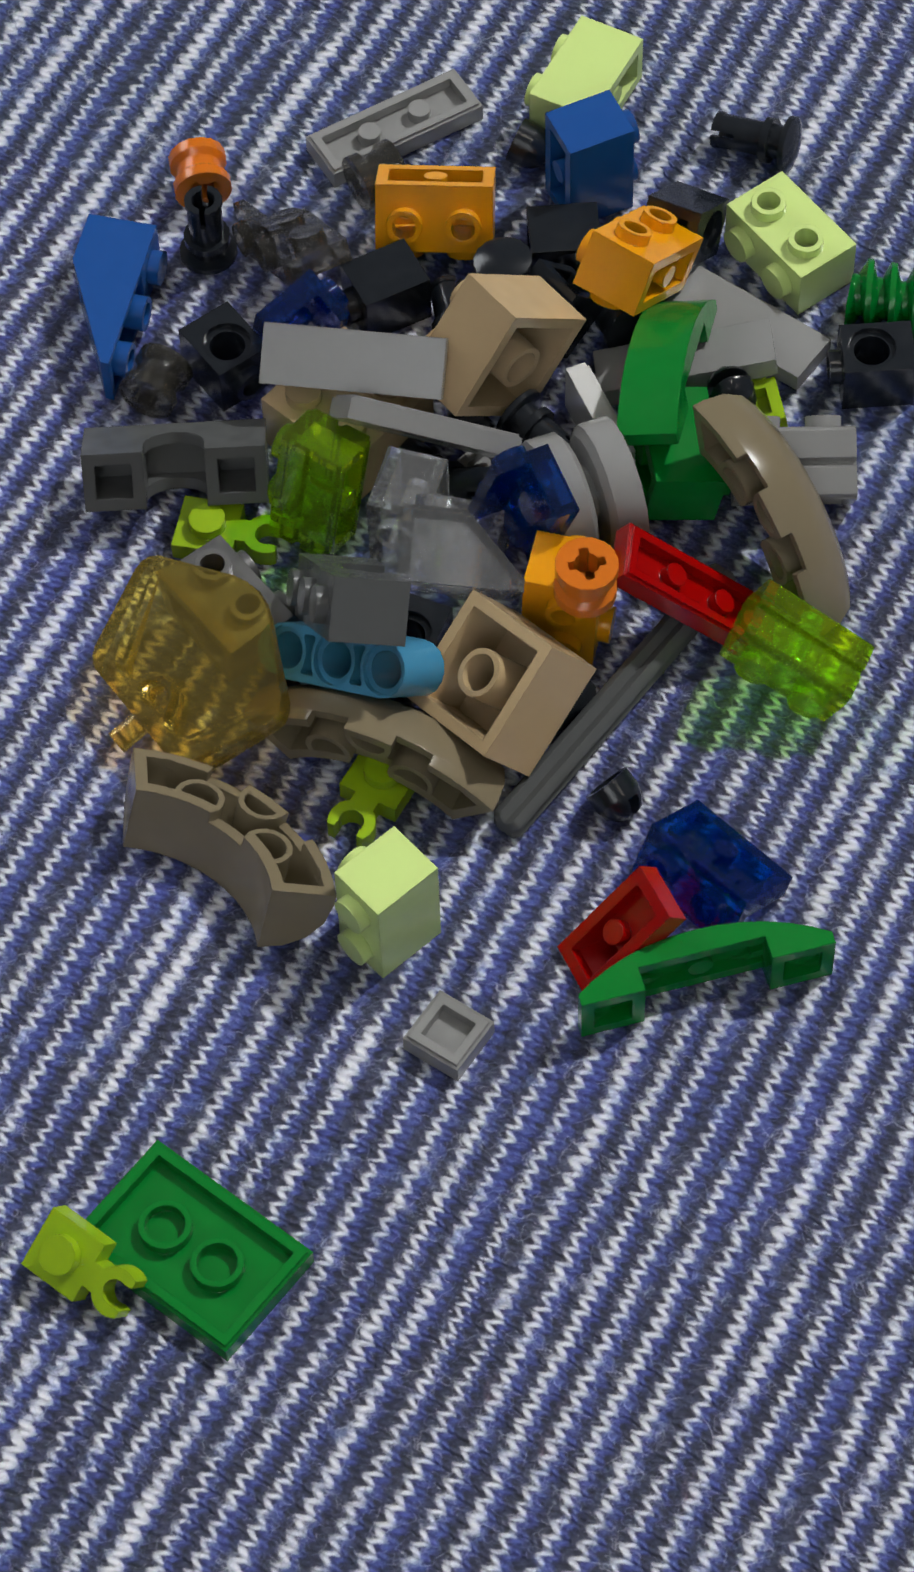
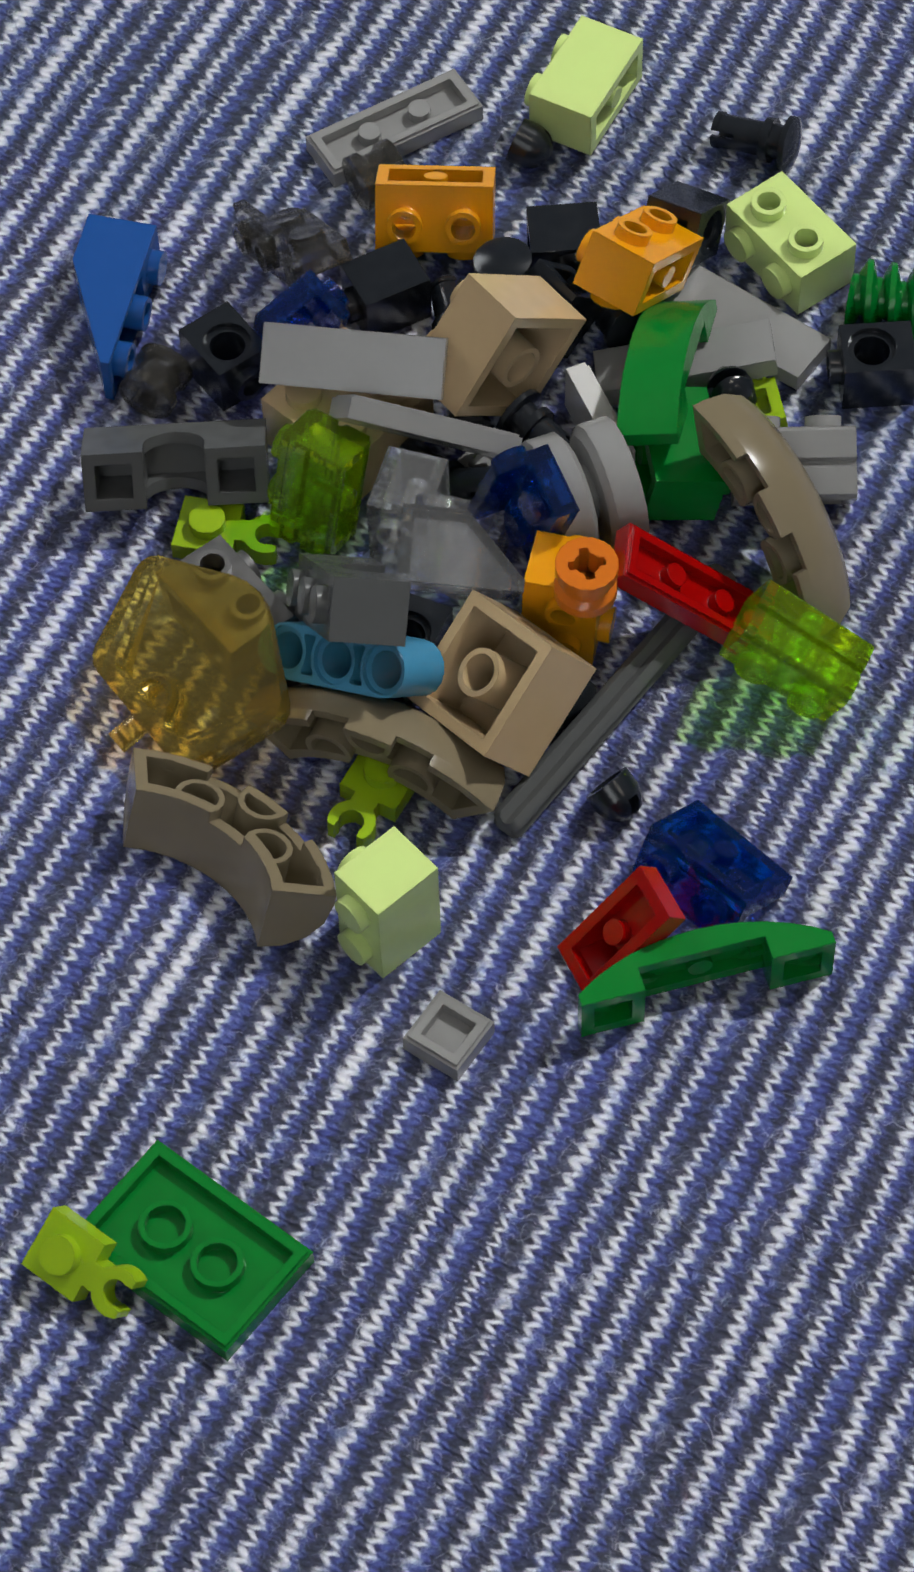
(199, 163): orange wheel -> none
(207, 239): black pin -> none
(591, 154): blue brick -> none

